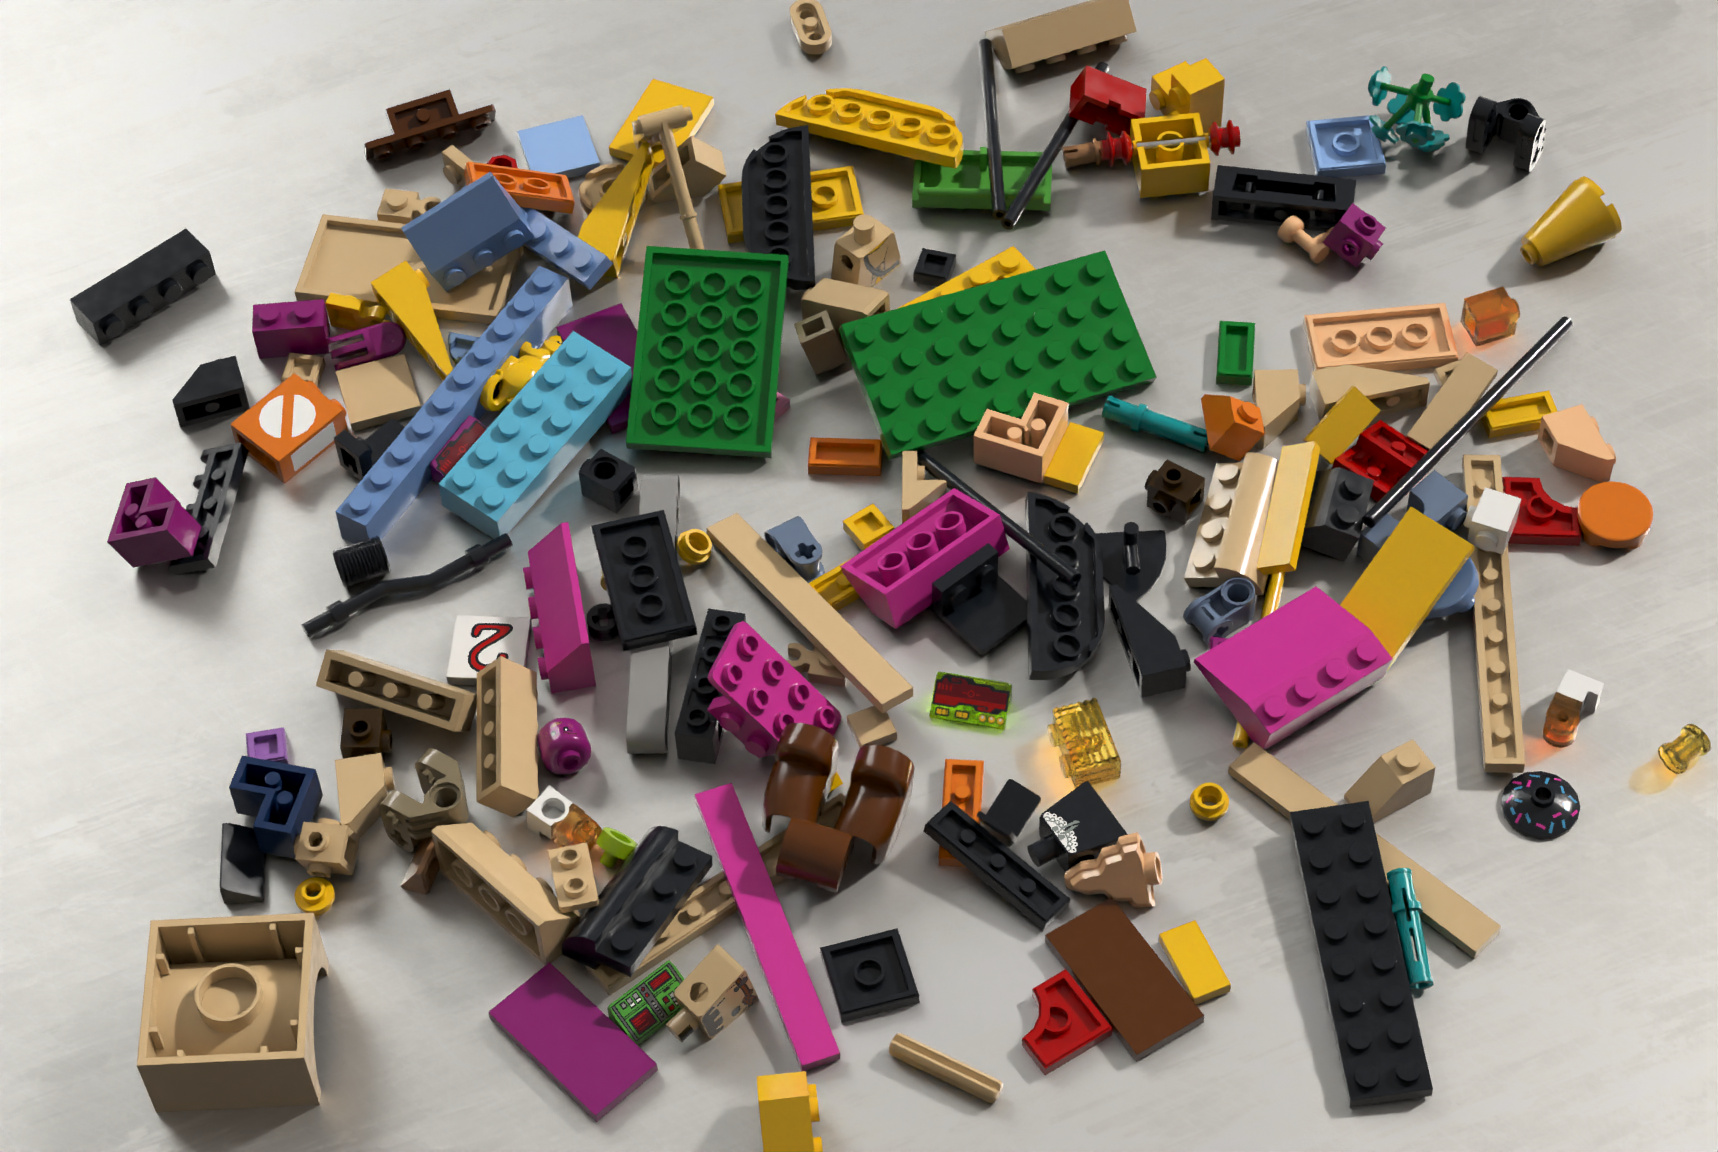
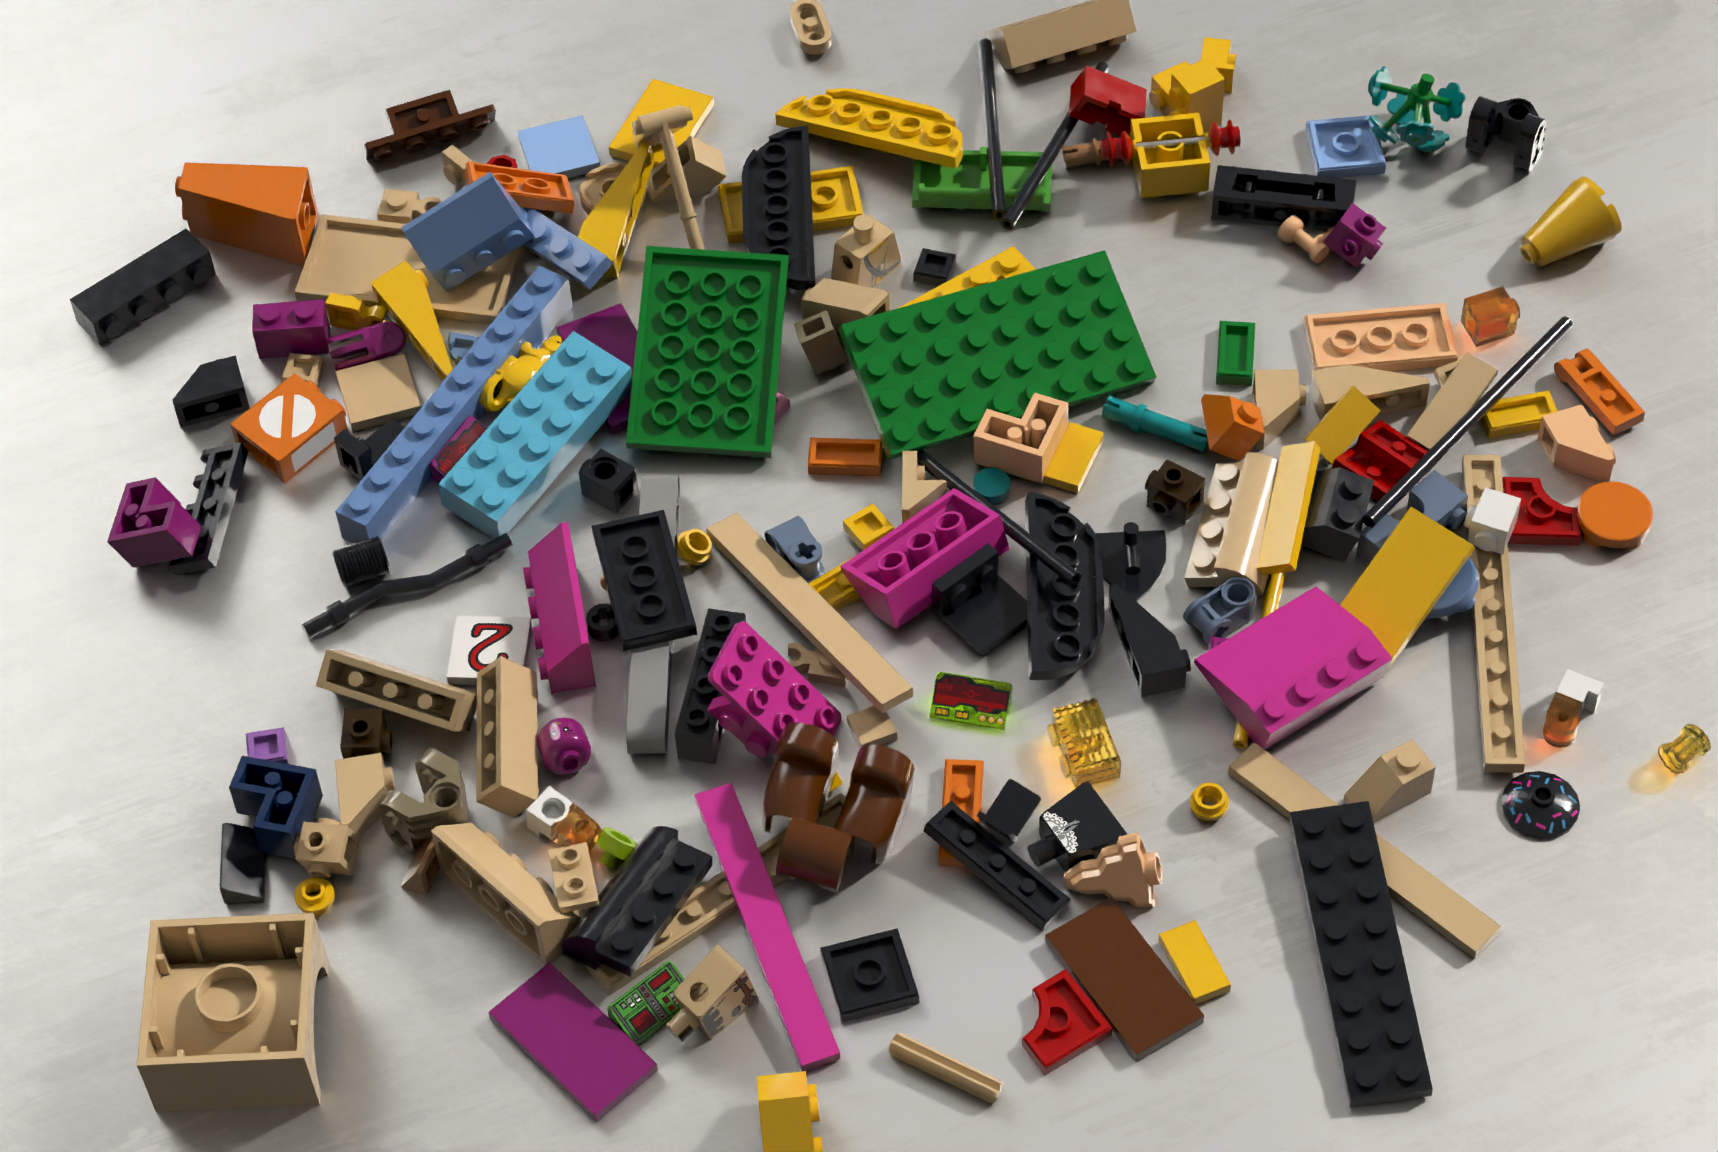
(250, 207): none -> orange slope
(992, 485): none -> teal tile
(1219, 55): none -> yellow brick
(1402, 886): teal pin -> none
(1600, 391): none -> orange plate

